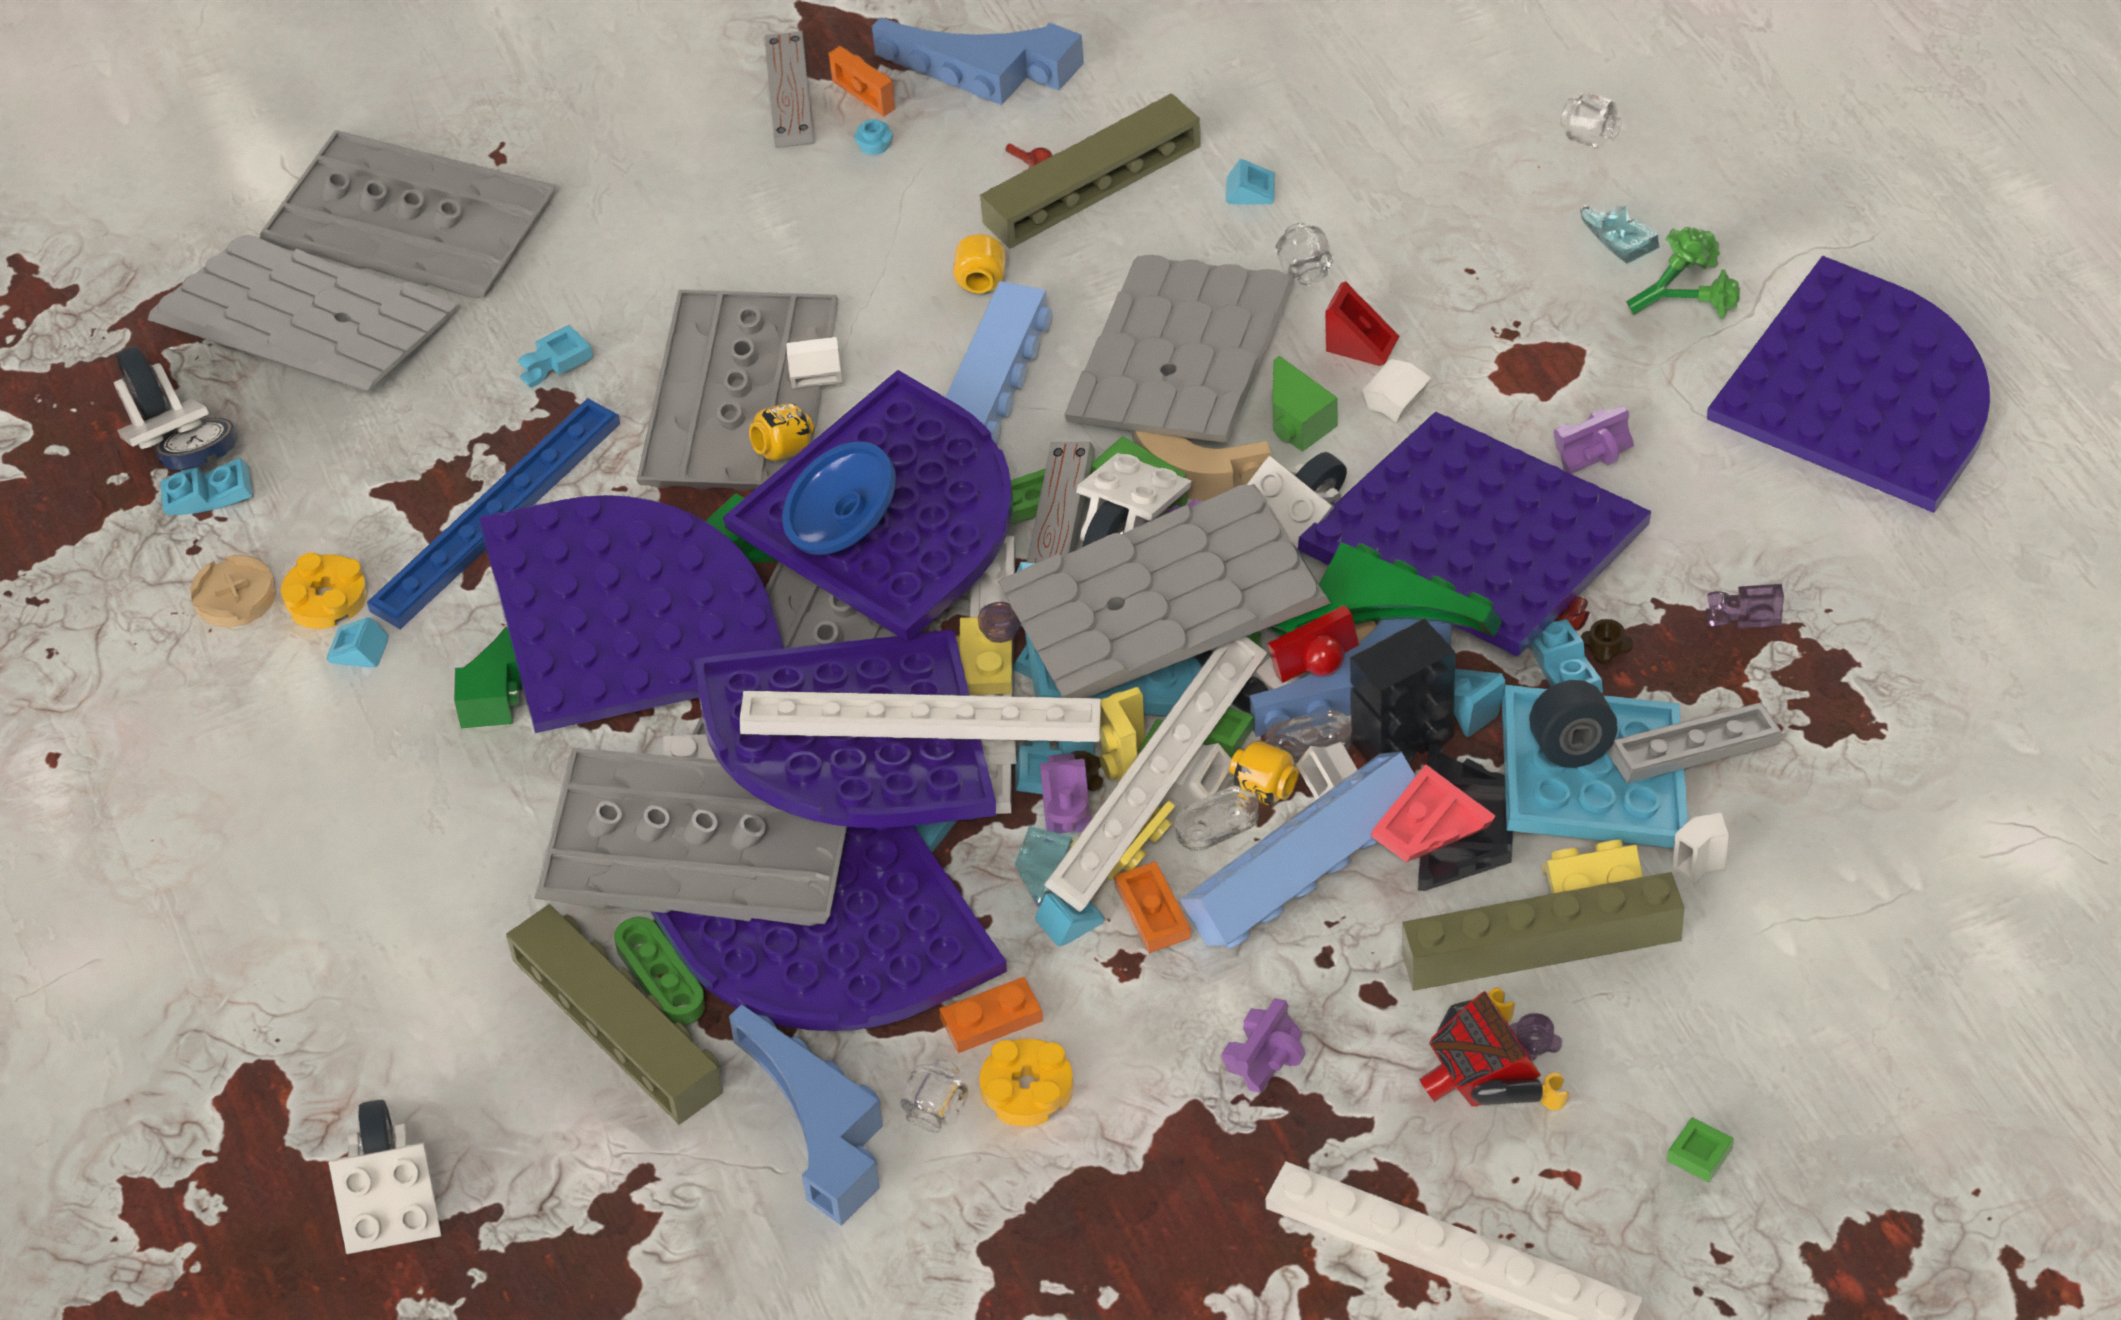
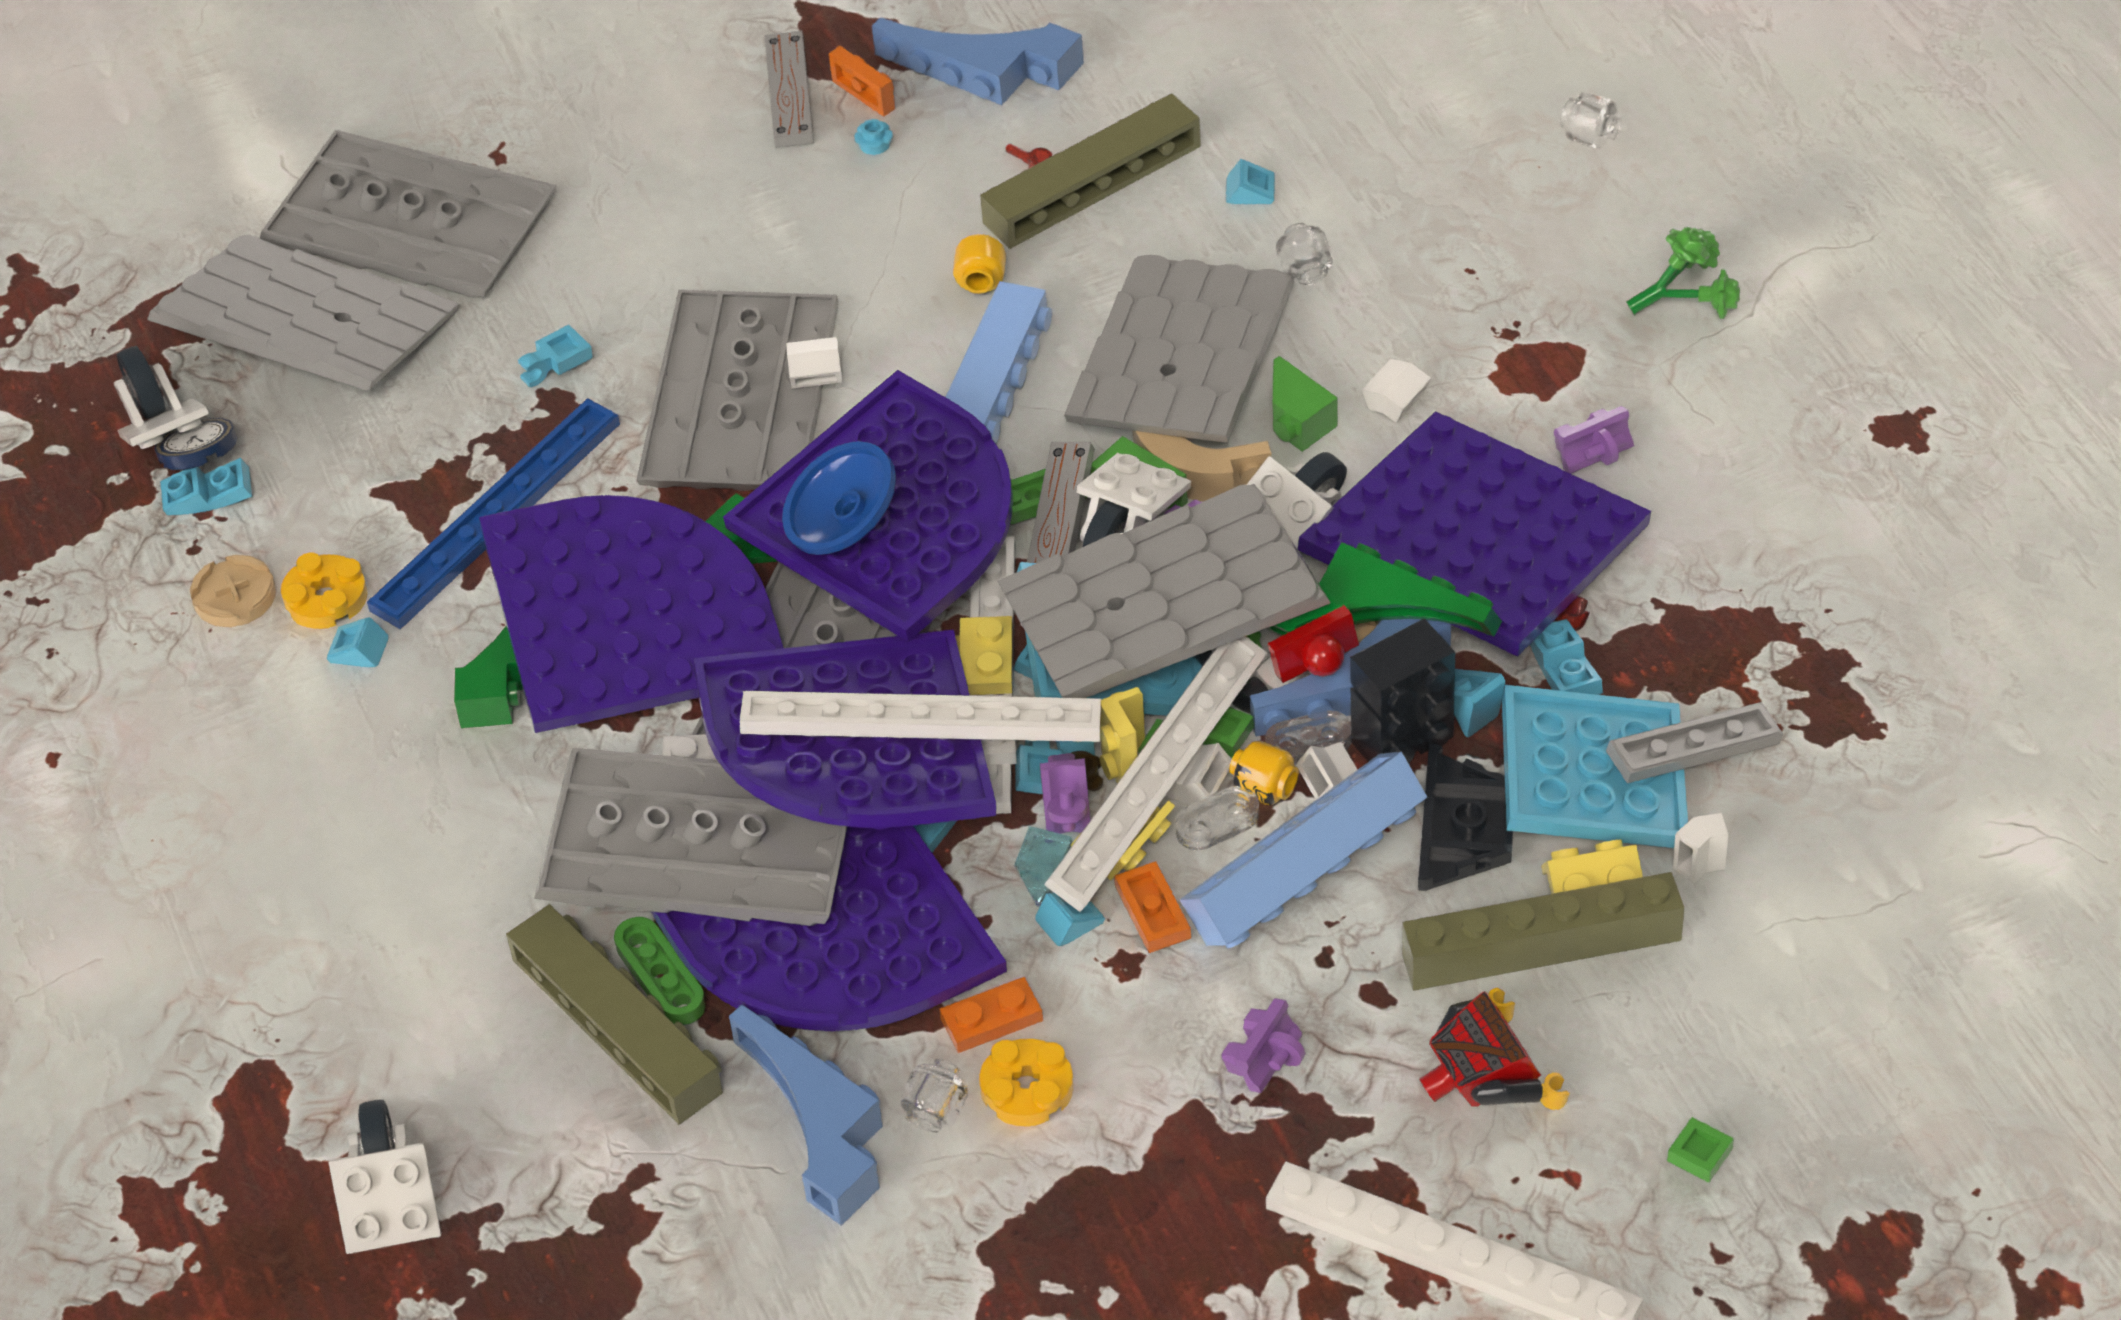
(780, 431): yellow head -> none
(998, 622): plate -> none
(1357, 329): red slope -> none
(1429, 817): coral wing -> none
(1537, 1026): clear purple plate -> none
(1573, 723): black wheel -> none
(1607, 640): dark brown plate -> none
(1621, 235): clear light blue slope -> none
(1751, 606): clear purple plate -> none
(1863, 385): dark purple plate -> none

